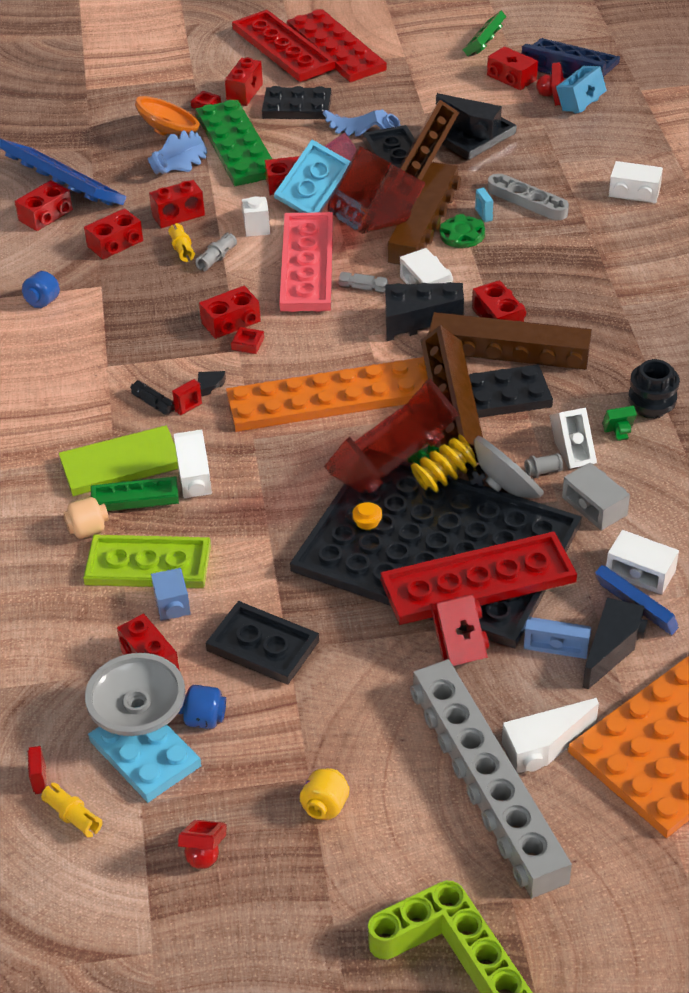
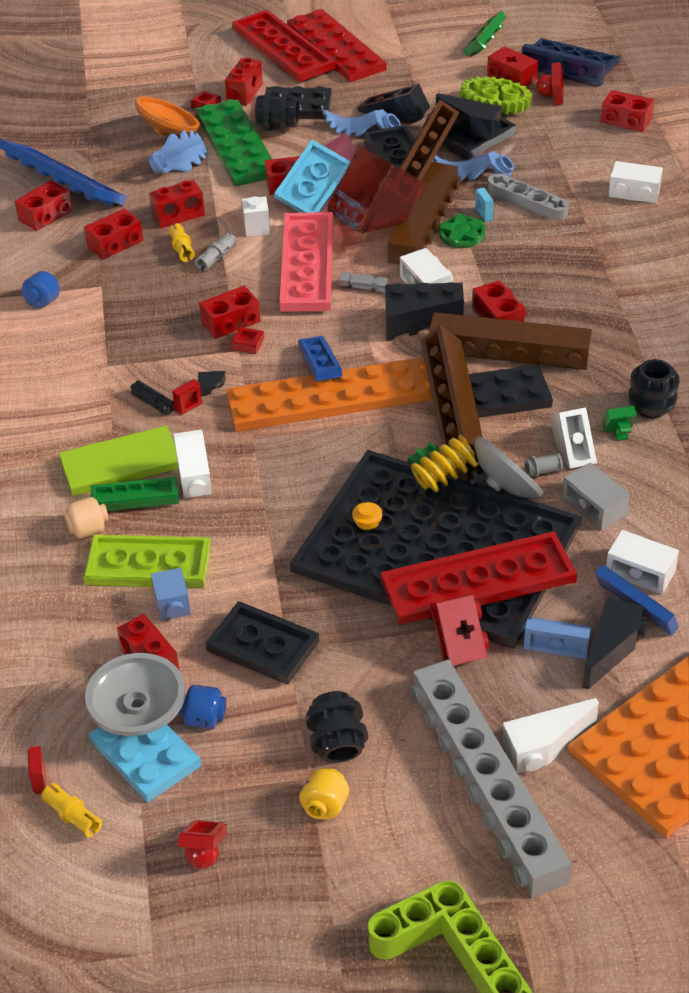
(277, 111): none -> black piece
(319, 358): none -> blue tile
(336, 727): none -> black piece
(393, 440): clear red windscreen -> none
(404, 103): none -> black slope
(474, 167): none -> medium blue plant
(497, 92): none -> lime gear
(581, 89): dark azure brick -> none
(627, 110): none -> red brick

